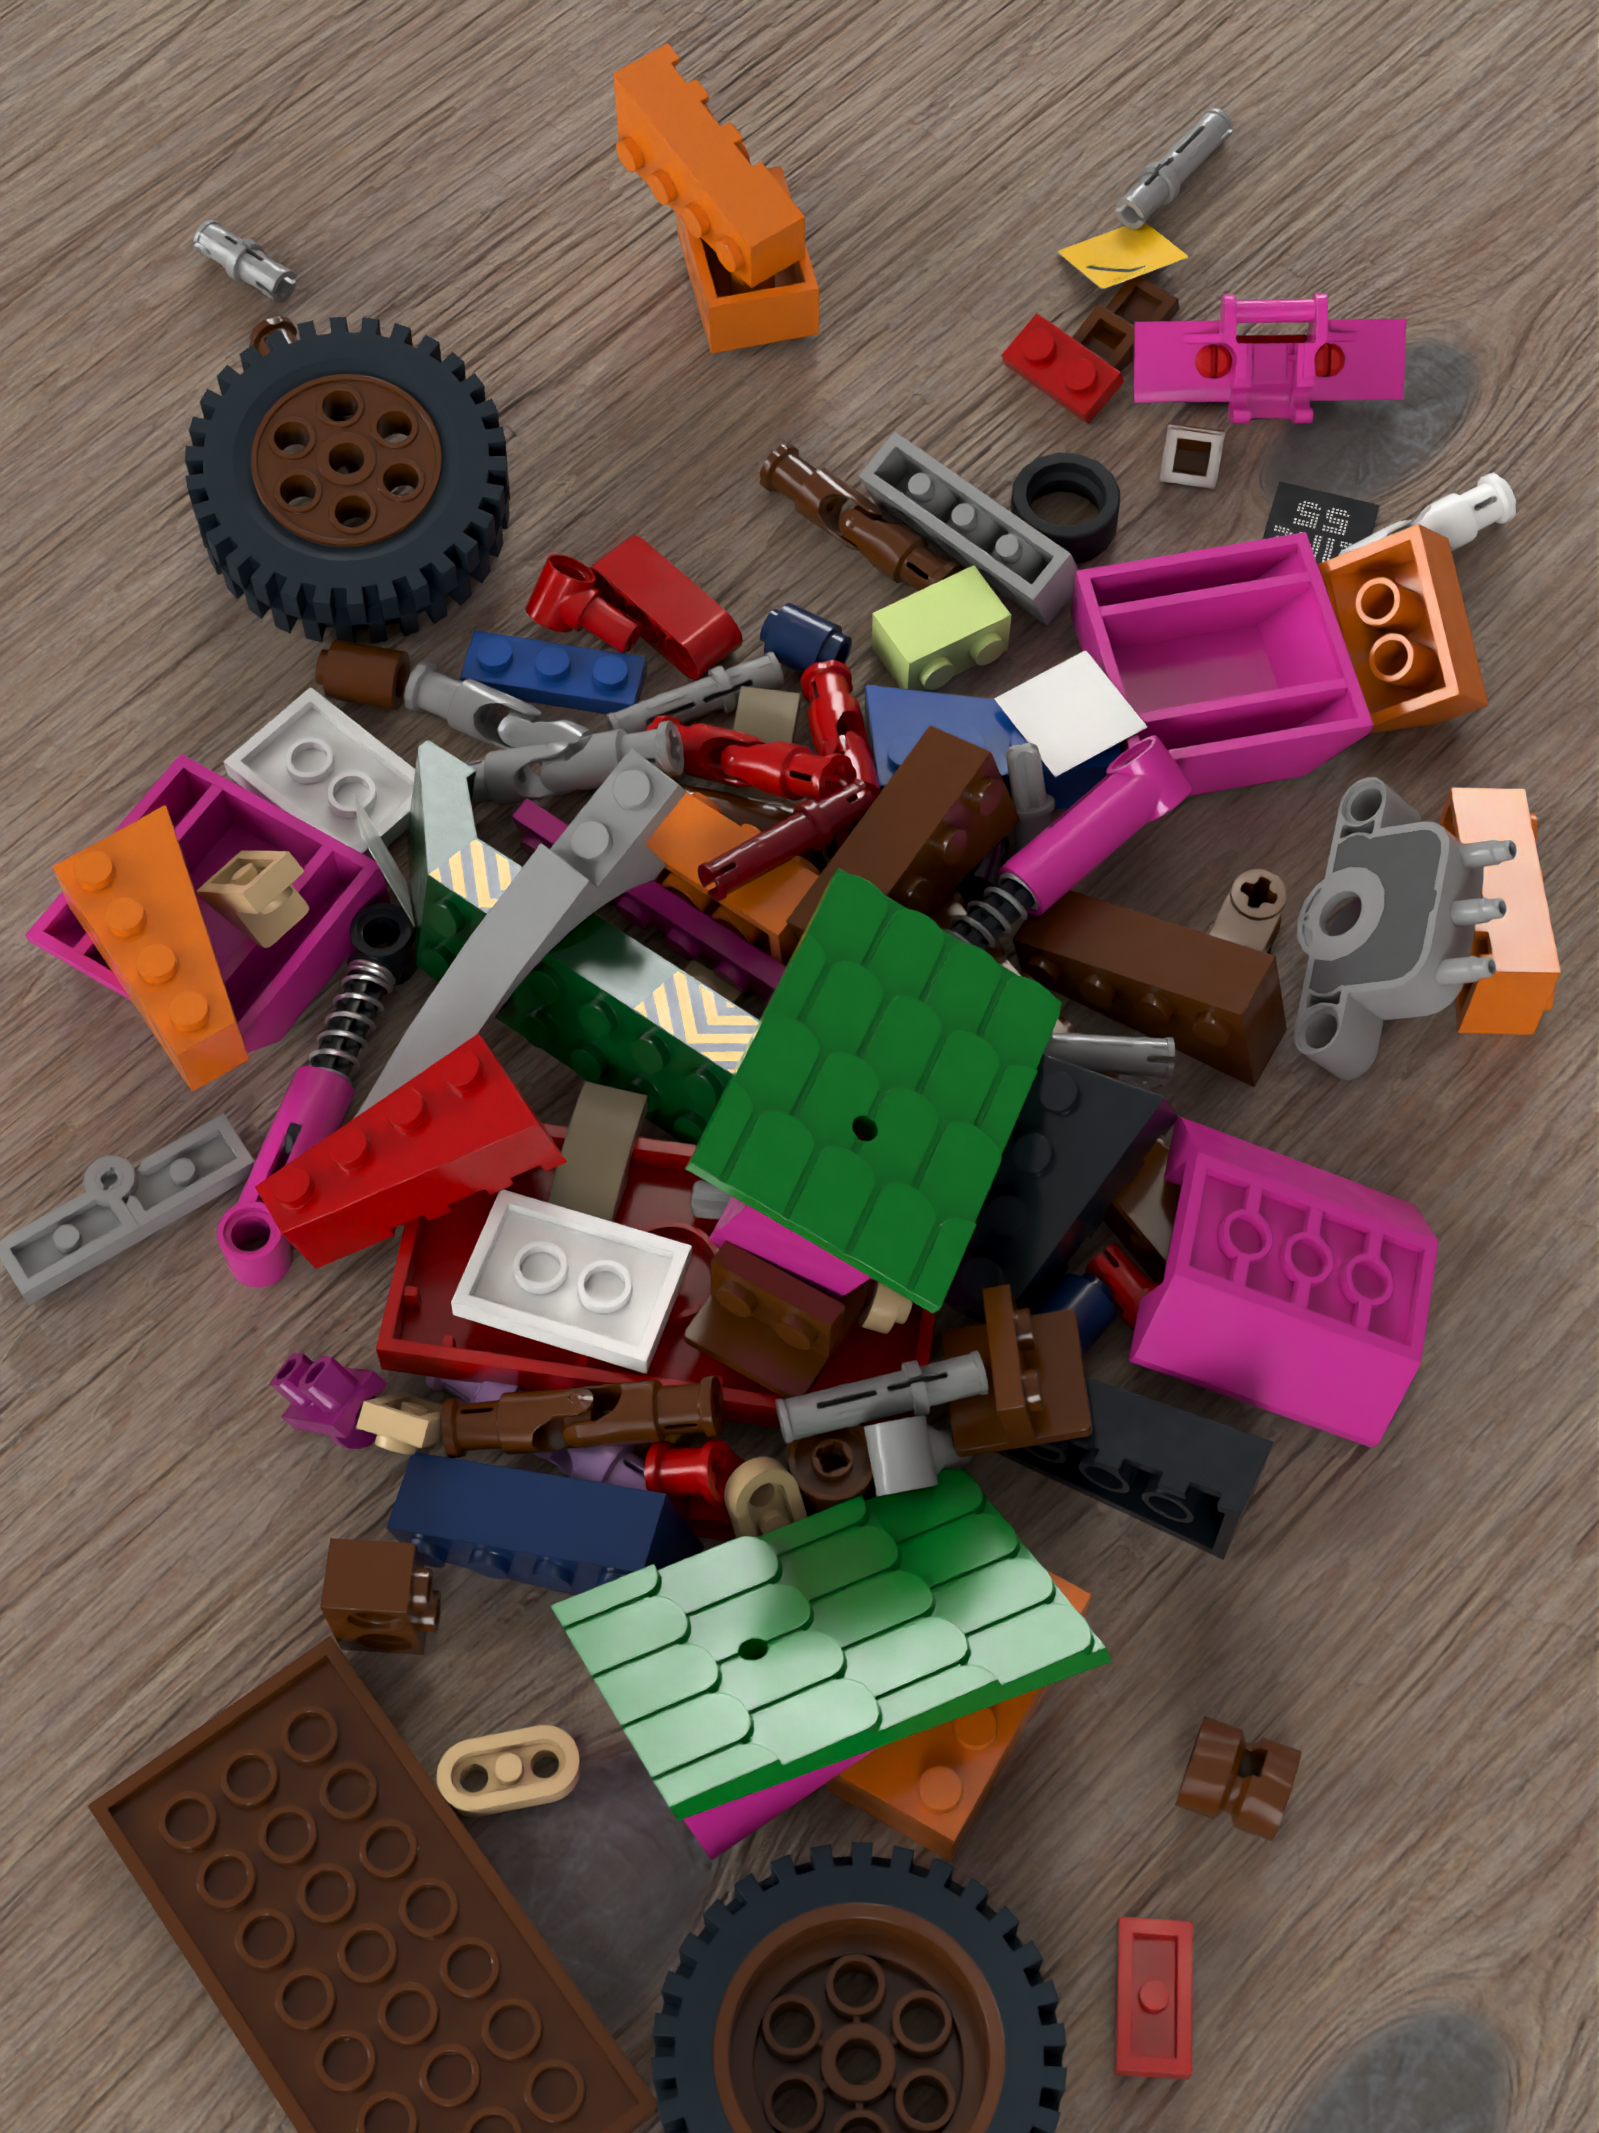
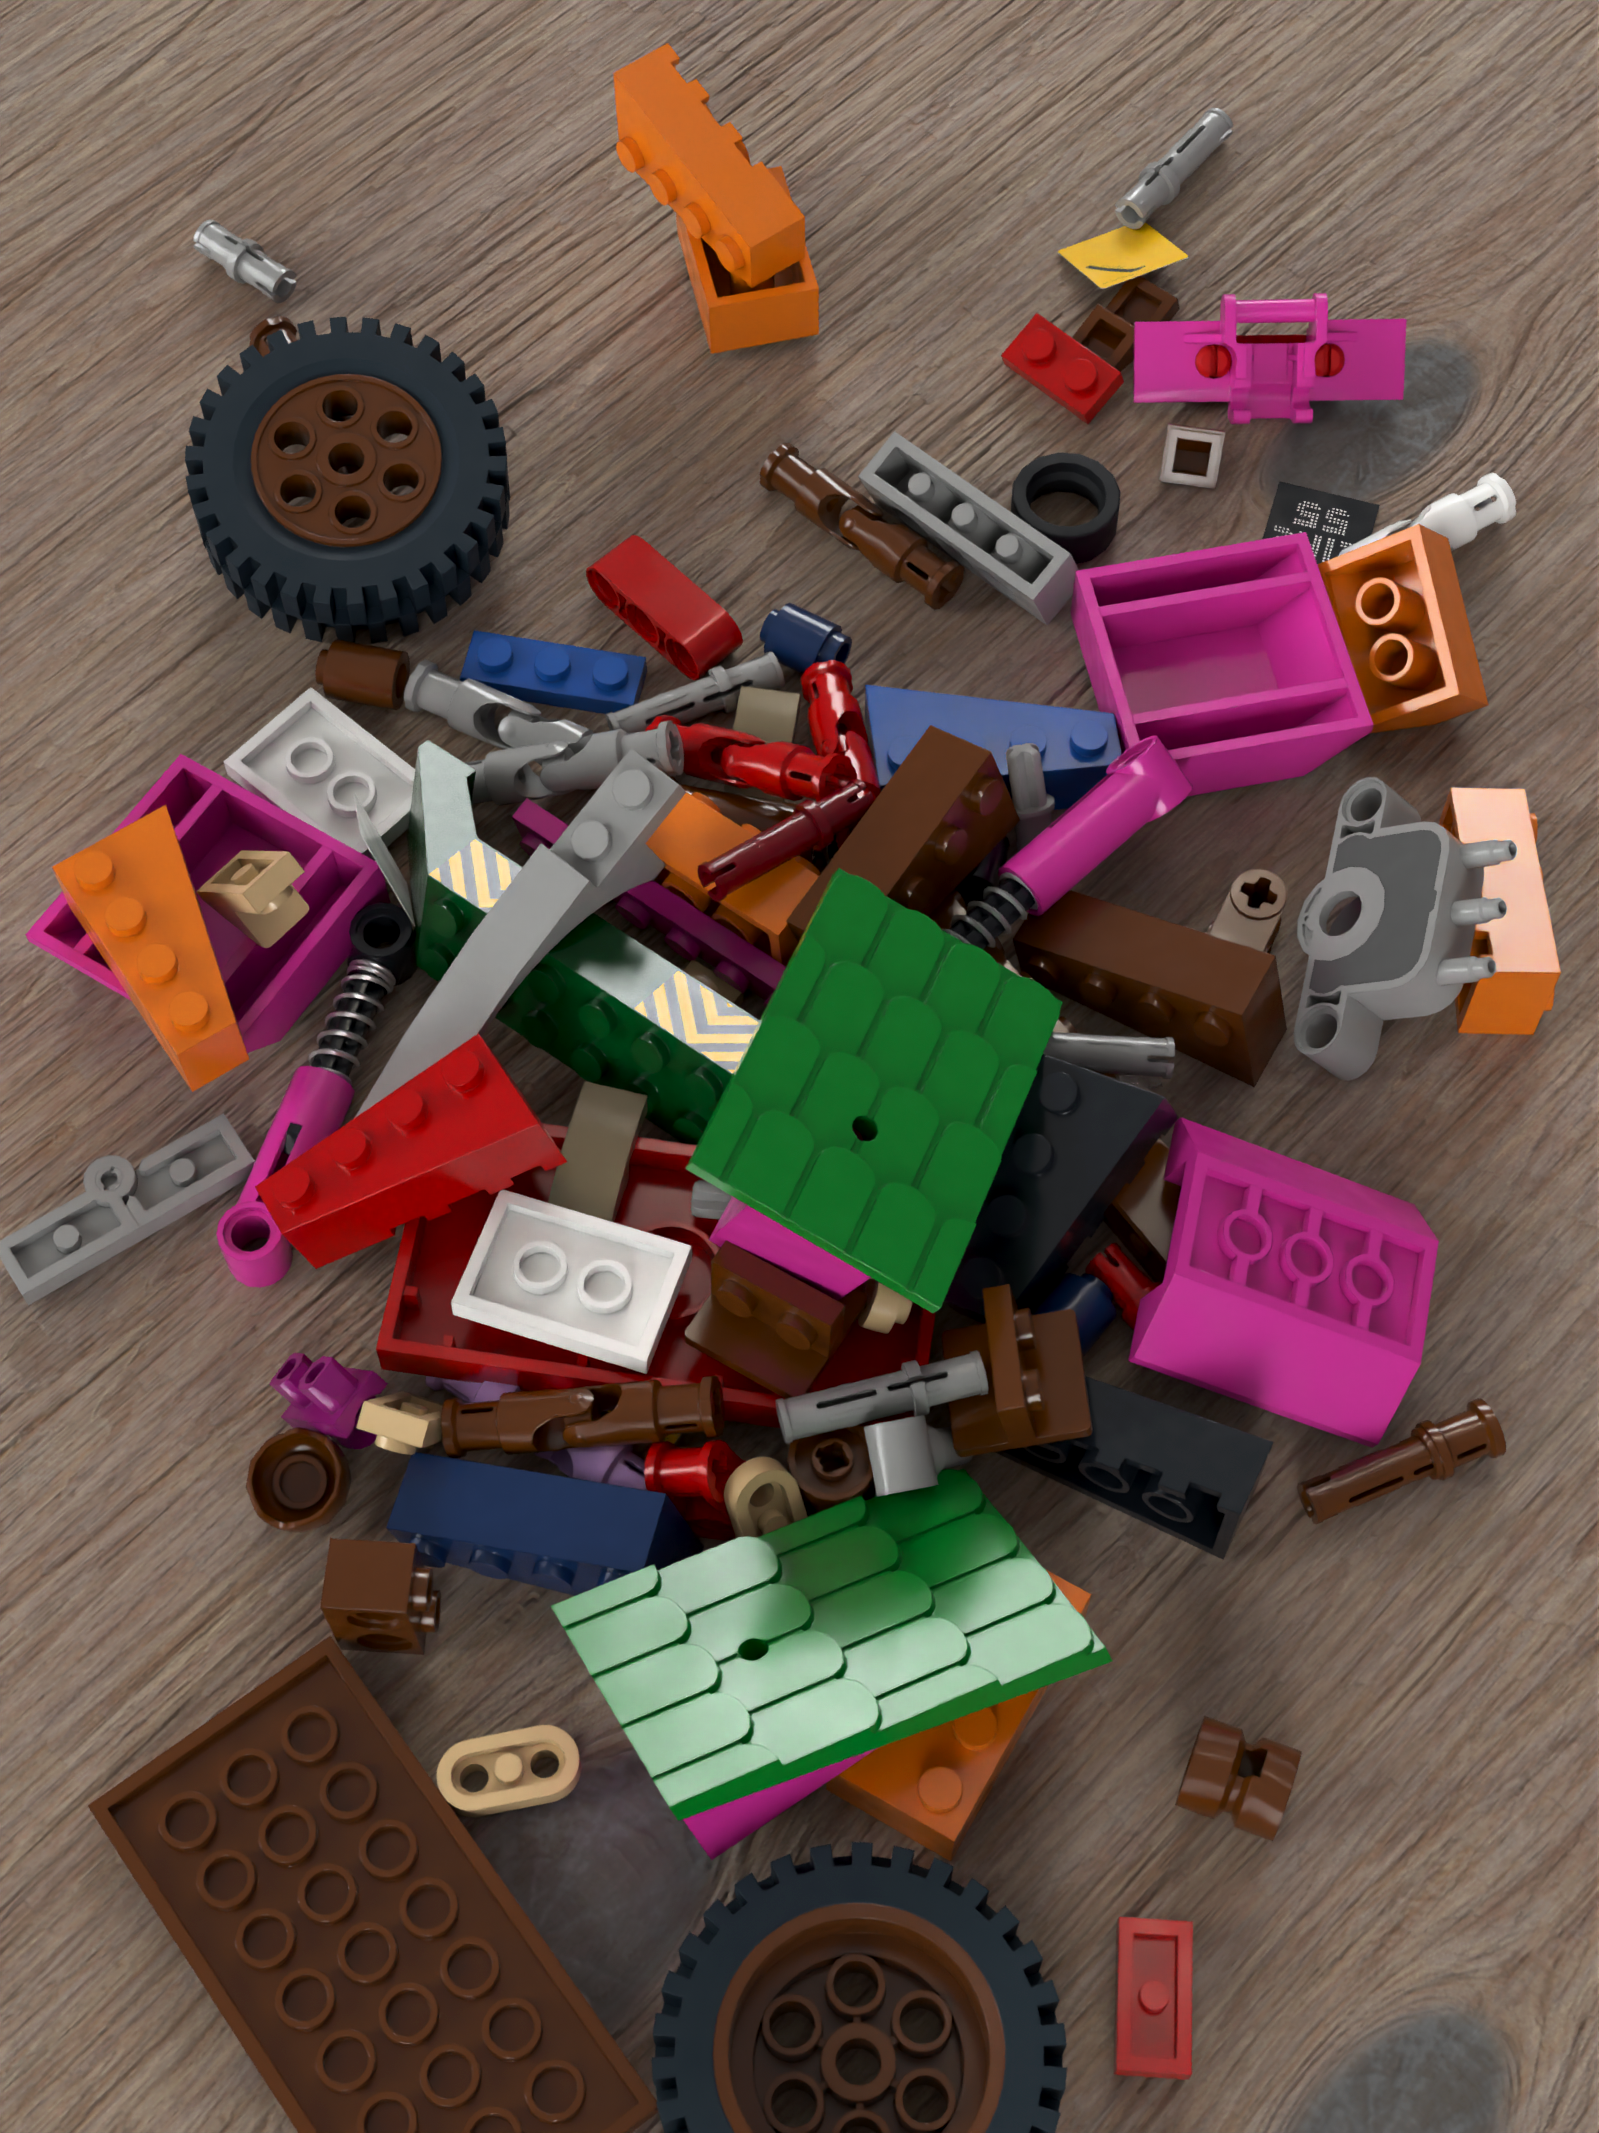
(298, 1480): none -> reddish brown hair
(569, 601): red pin -> none
(941, 631): yellowish green brick -> none
(1070, 713): white sticker -> none
(1429, 1452): none -> reddish brown pin

